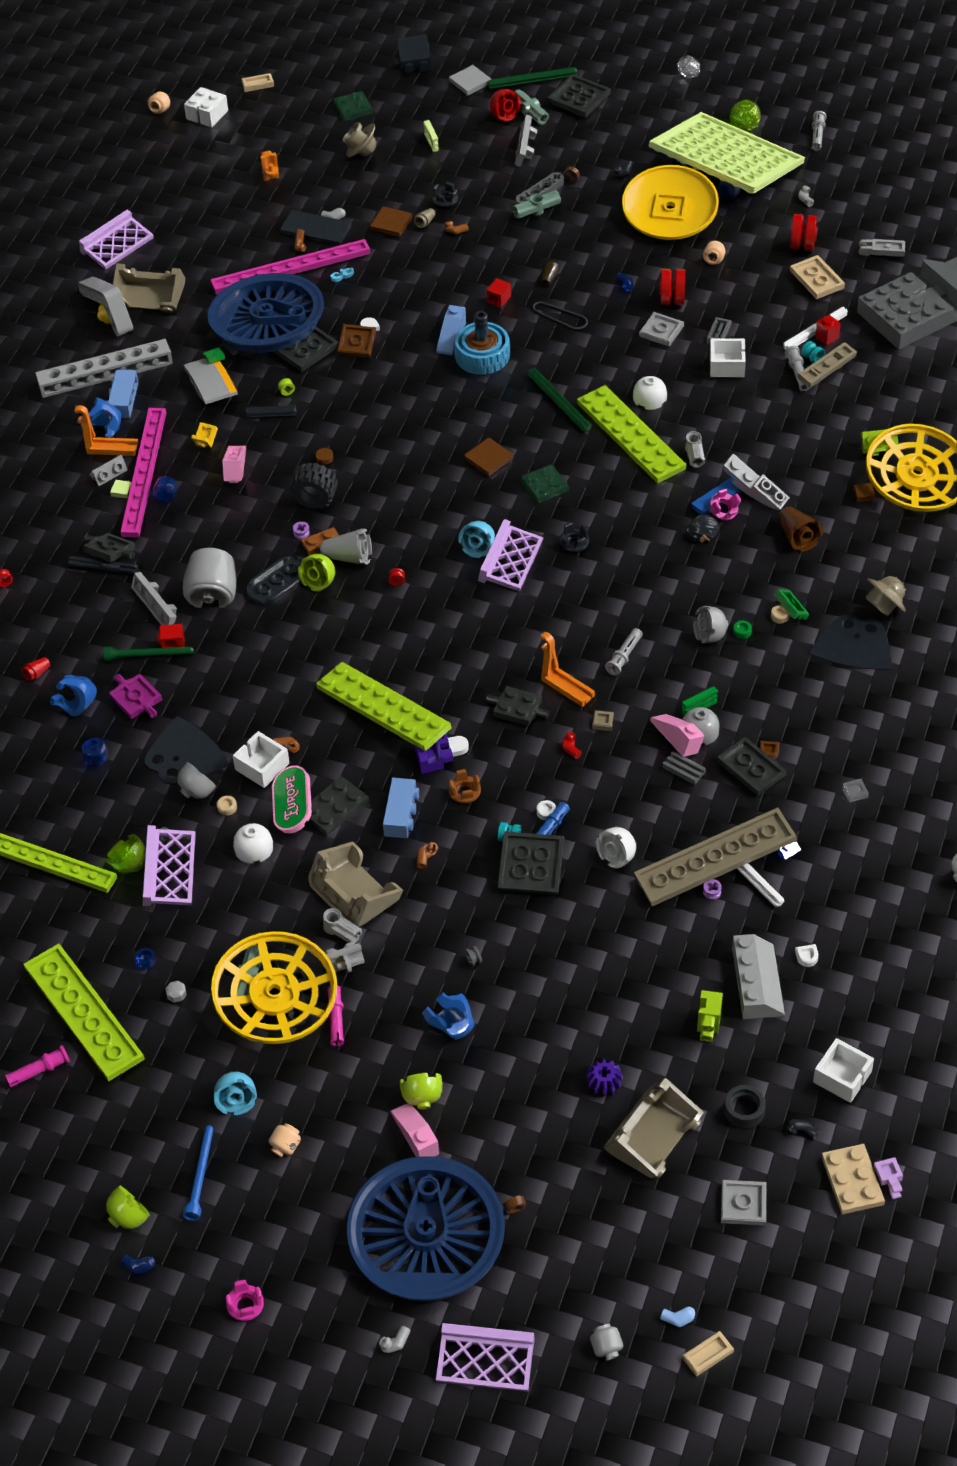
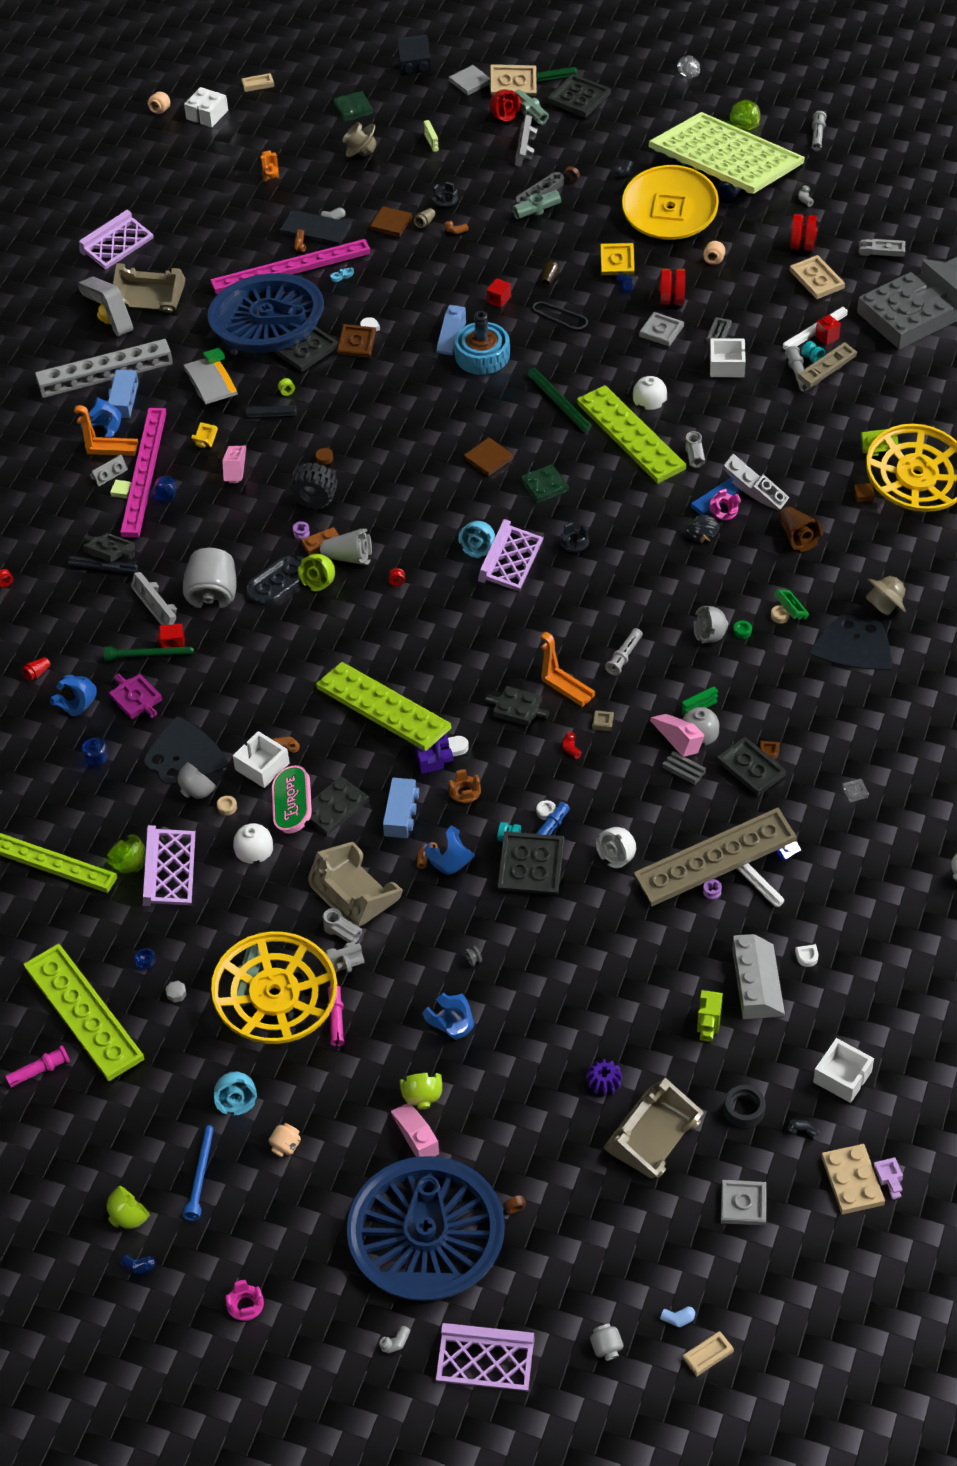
(454, 857): none -> blue piece
(513, 78): none -> tan plate
(617, 259): none -> yellow hinge

